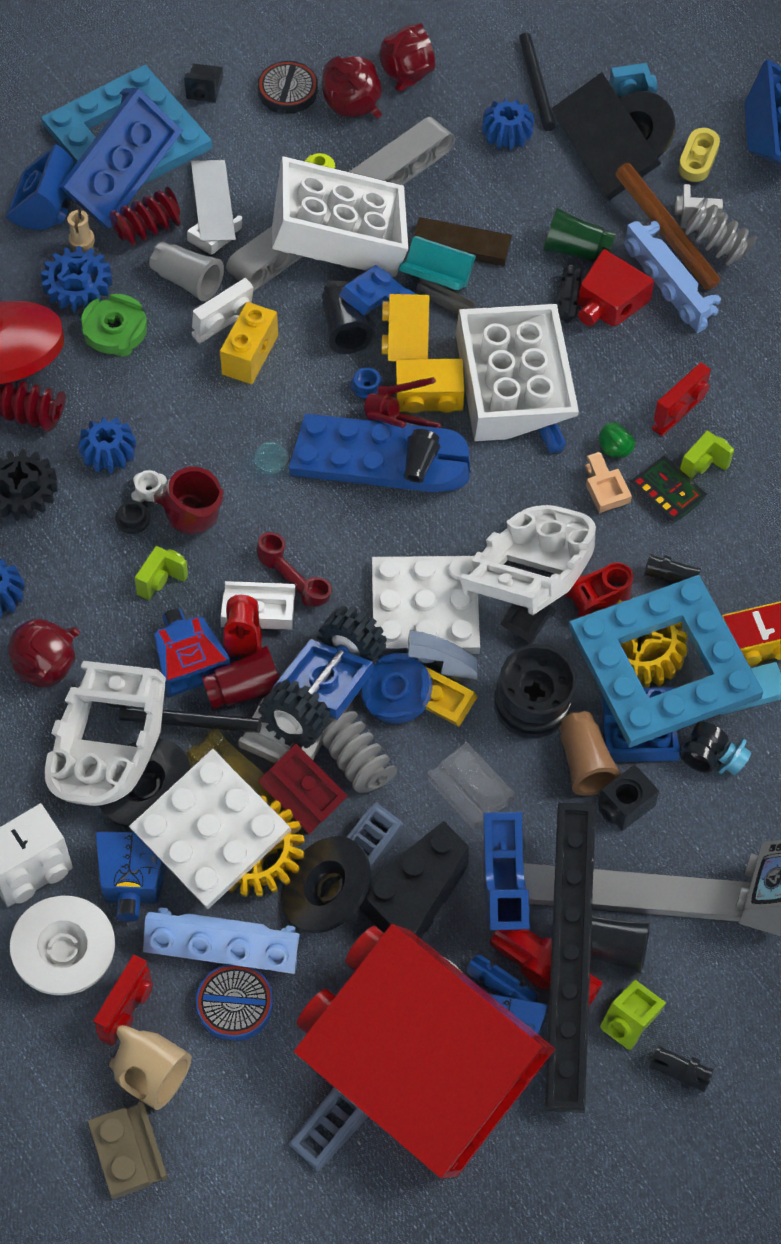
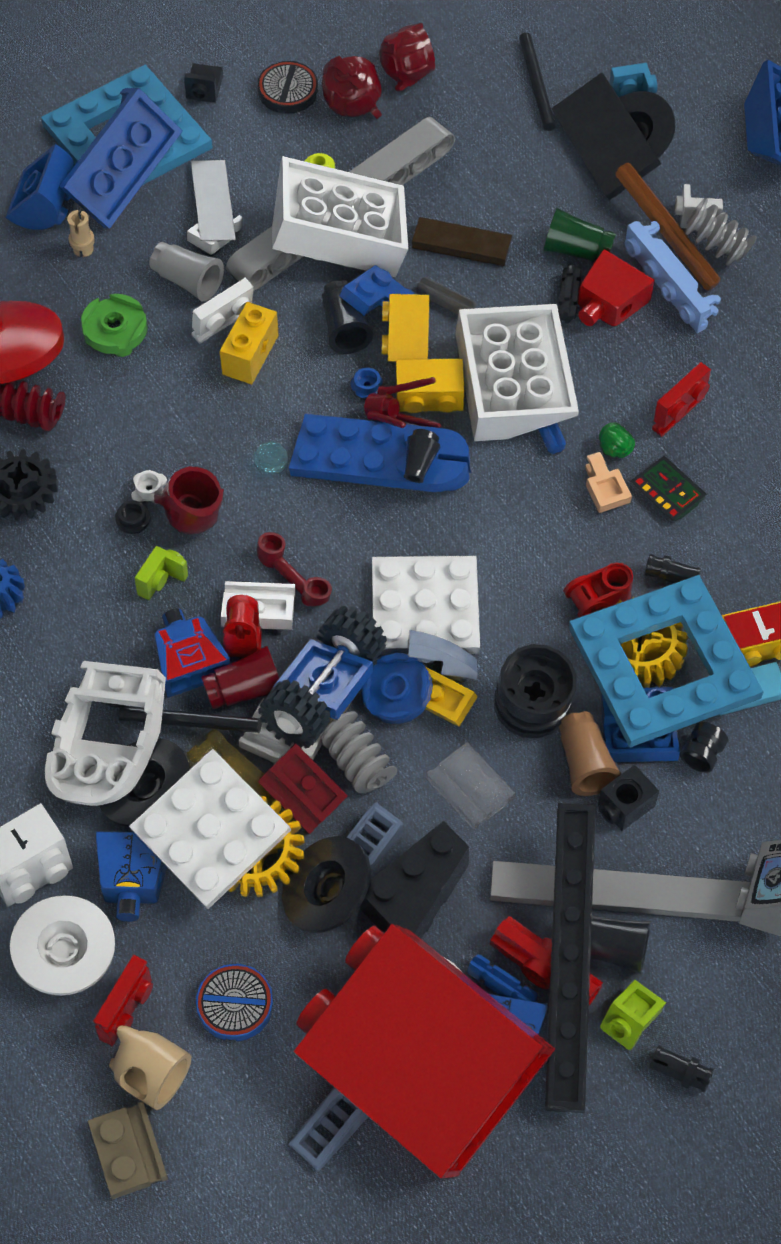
(42, 652): dark red helmet -> none
(76, 278): blue gear -> none
(107, 445): blue gear -> none
(146, 216): dark red piece -> none
(221, 941): light blue piece -> none
(438, 263): teal panel -> none
(504, 872): blue arch -> none
(508, 124): blue gear -> none
(525, 624): black bracket -> none
(539, 538): white slope -> none
(699, 154): light yellow plate -> none
(704, 452): lime bracket -> none
(734, 757): medium azure plate -> none

